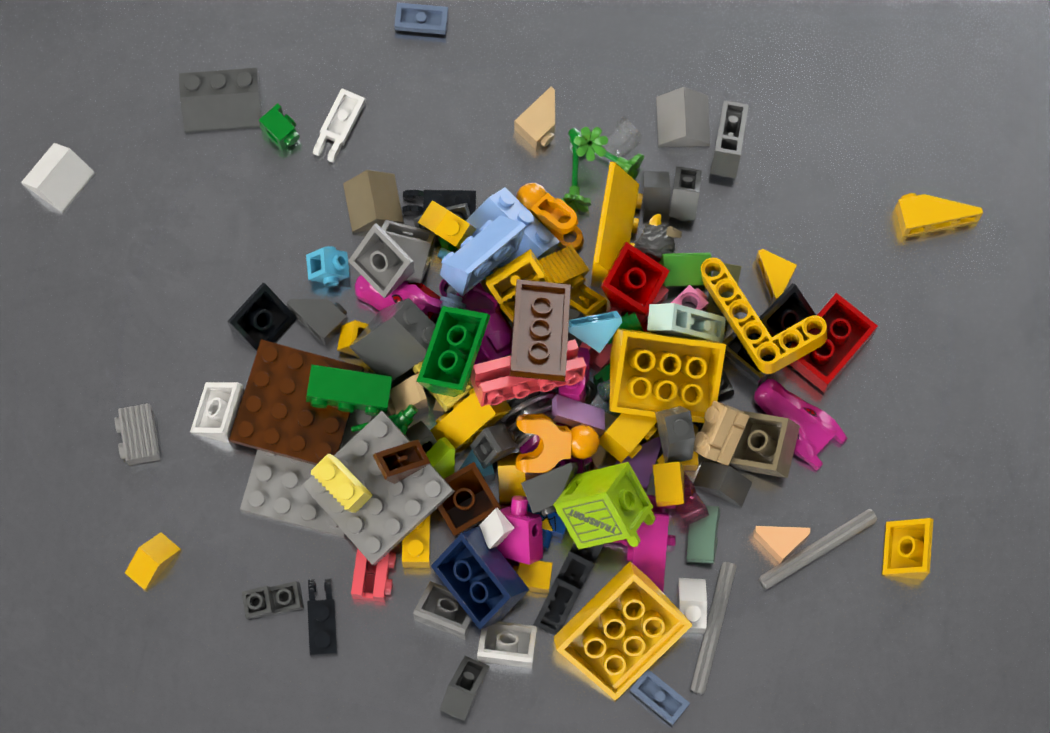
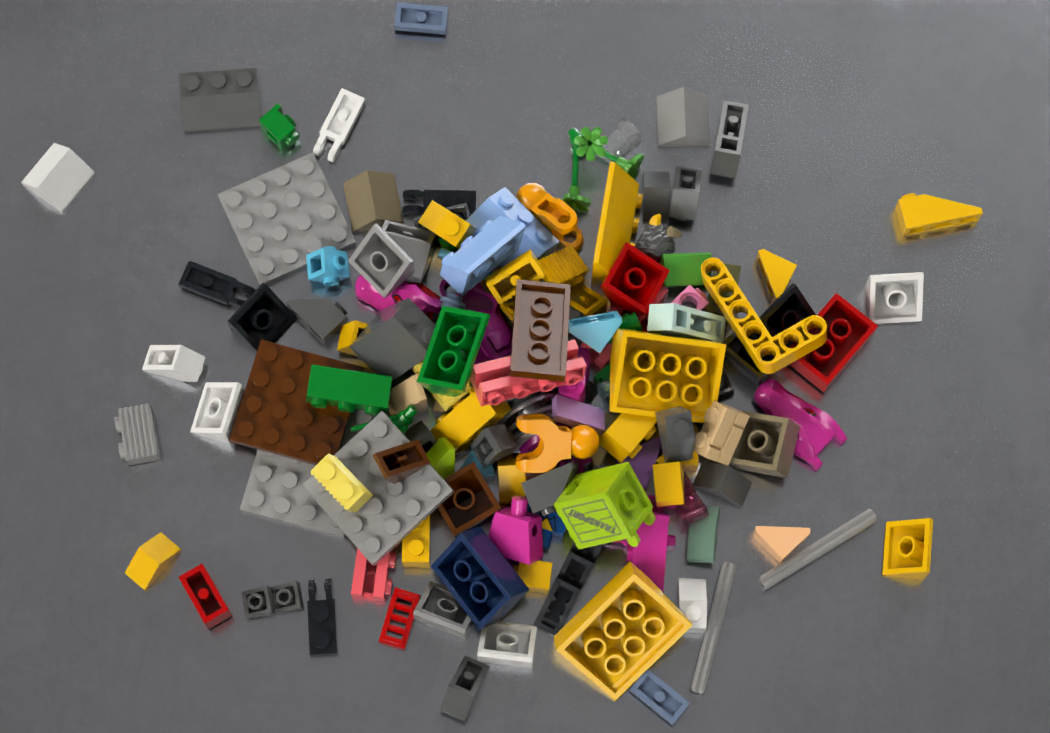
(174, 362): none -> white slope
(205, 596): none -> red brick
(213, 284): none -> black hinge
(285, 218): none -> light grey plate
(392, 641): none -> red slope
(495, 528): white slope -> none
(538, 121): tan slope -> none
(895, 297): none -> white slope

